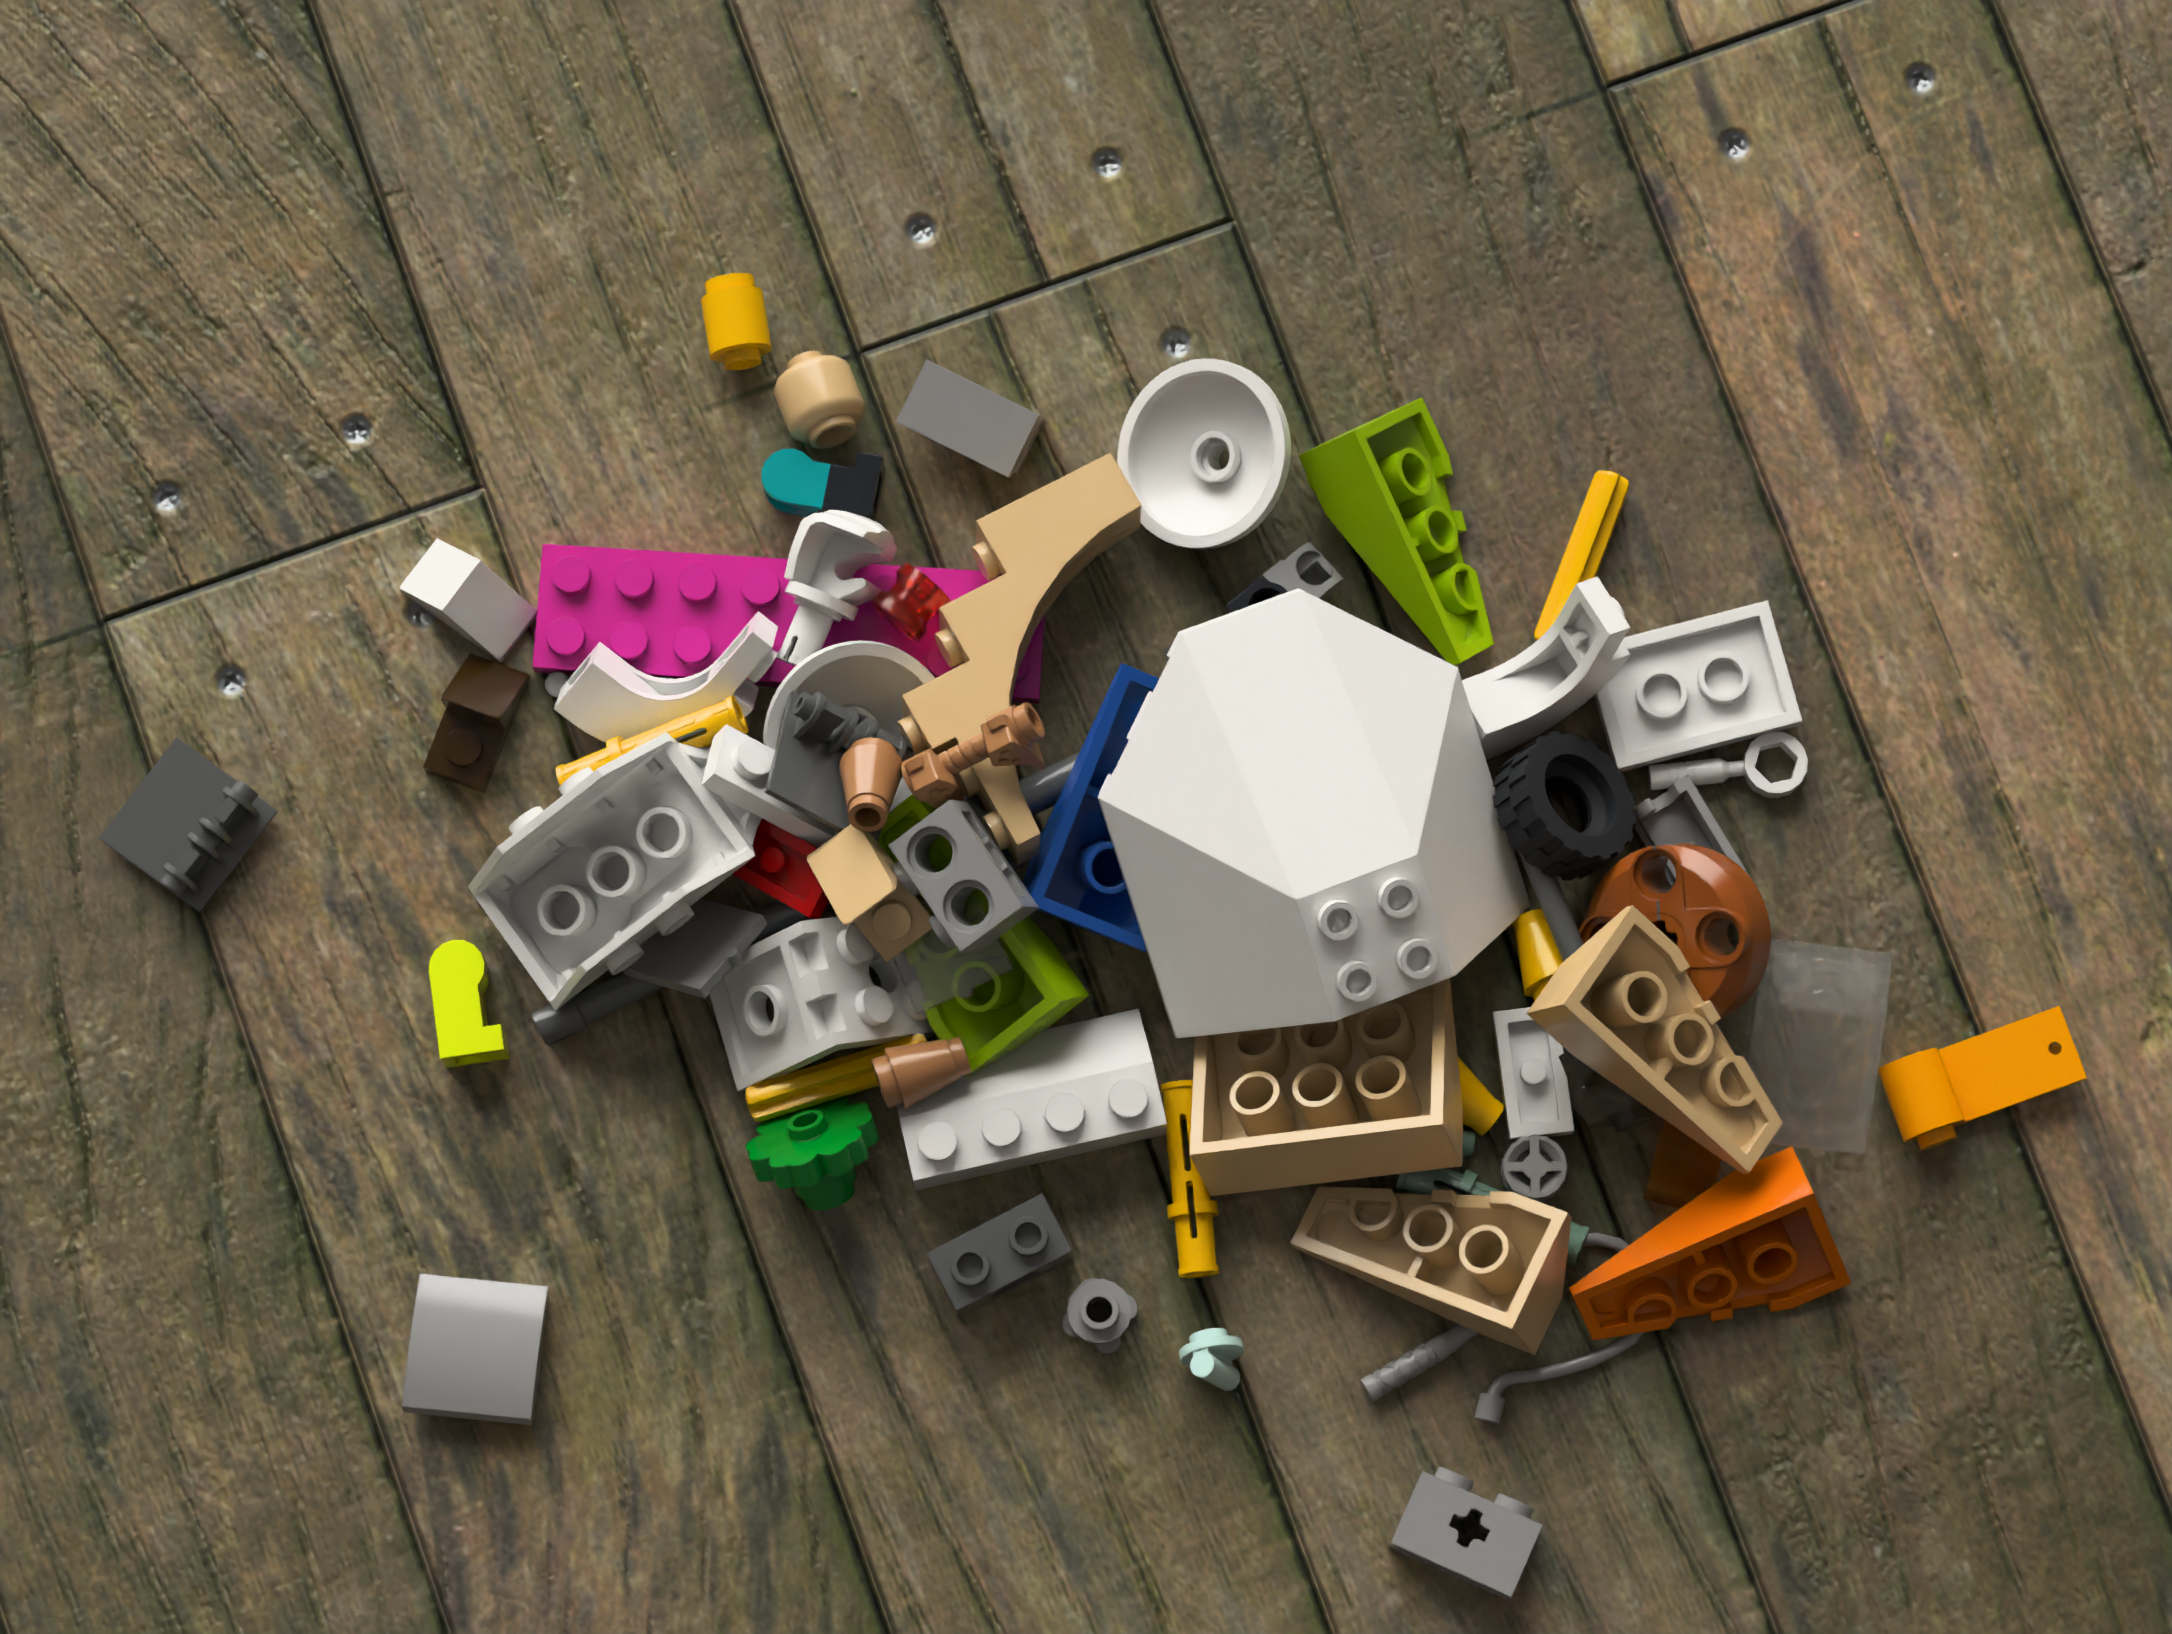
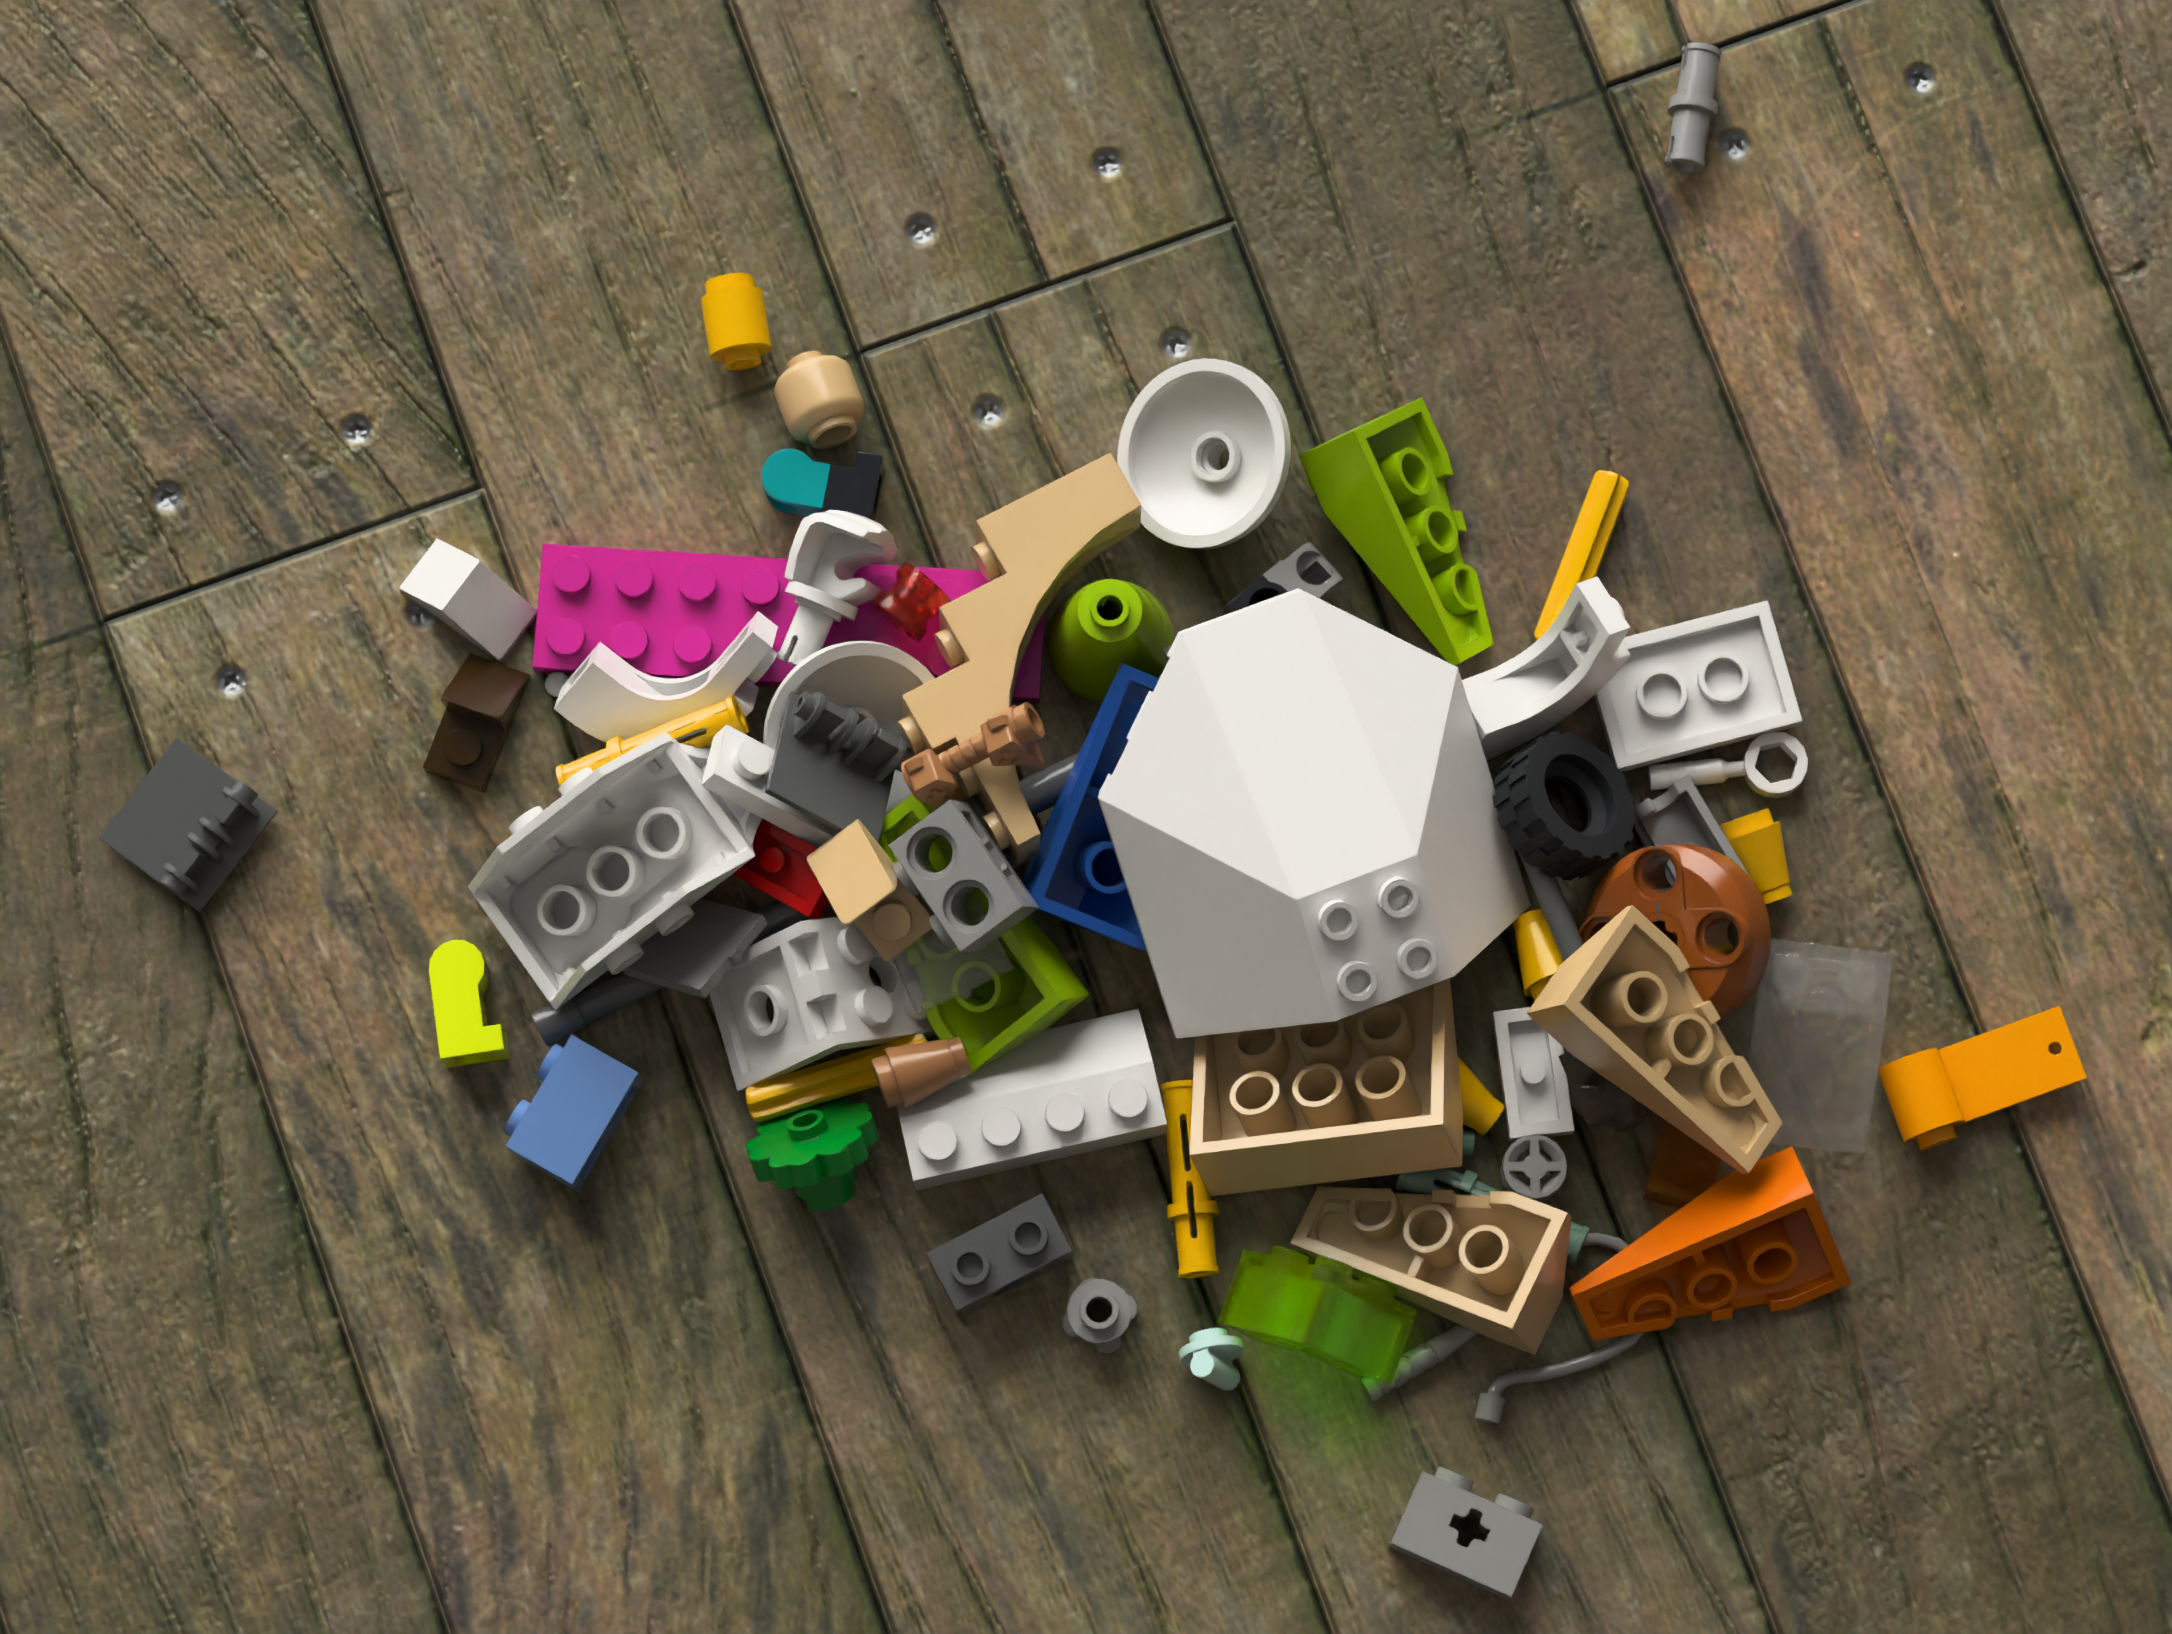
(475, 1349): light grey slope -> none
(572, 1111): none -> medium blue brick
(870, 780): medium nougat cone -> none
(970, 419): light grey hinge -> none
(1104, 627): none -> lime cone
(1319, 1311): none -> clear neon green brick
(1693, 108): none -> light grey pin
(1762, 852): none -> yellow cone

